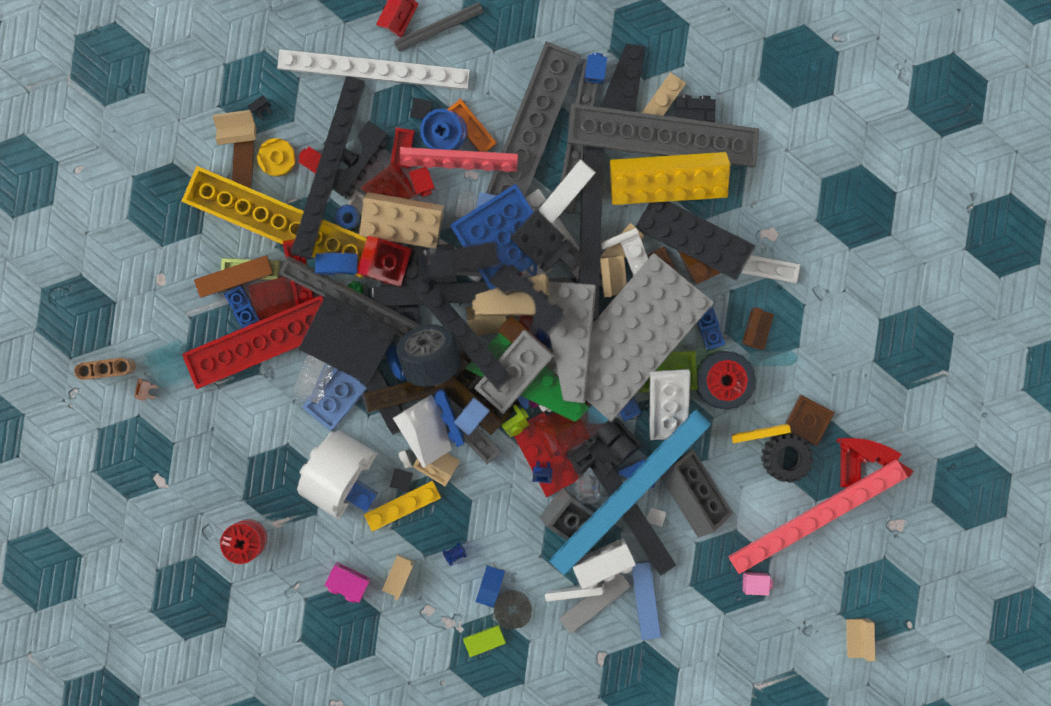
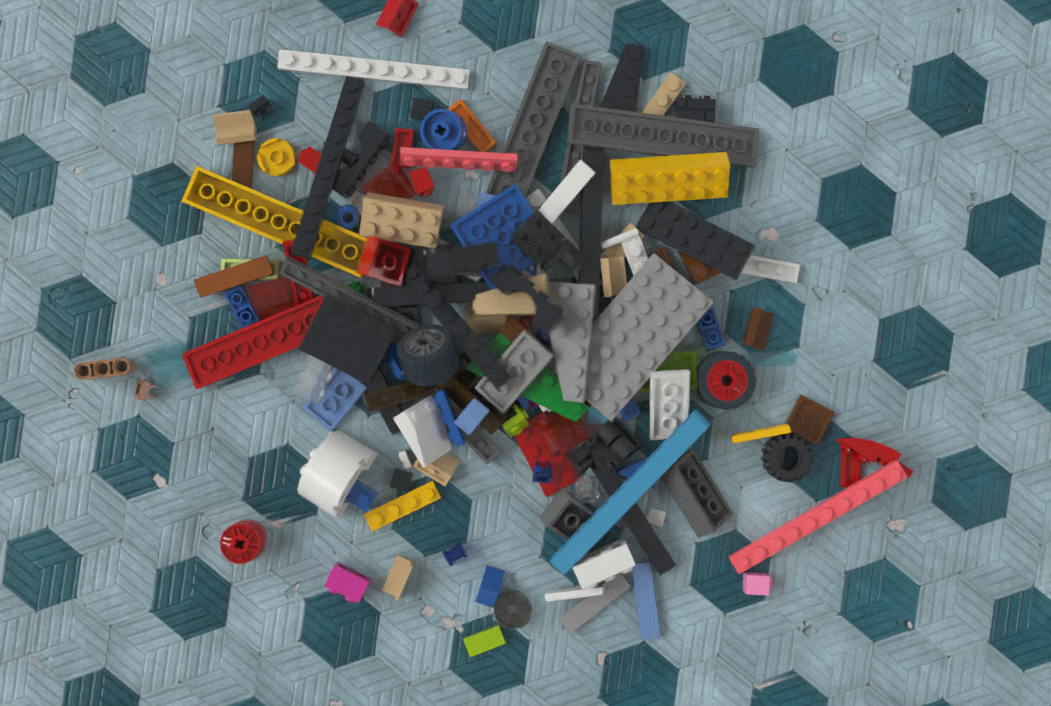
(336, 263): blue slope -> none
(438, 26): dark grey axle -> none
(595, 68): blue brick -> none
(860, 639): tan panel -> none

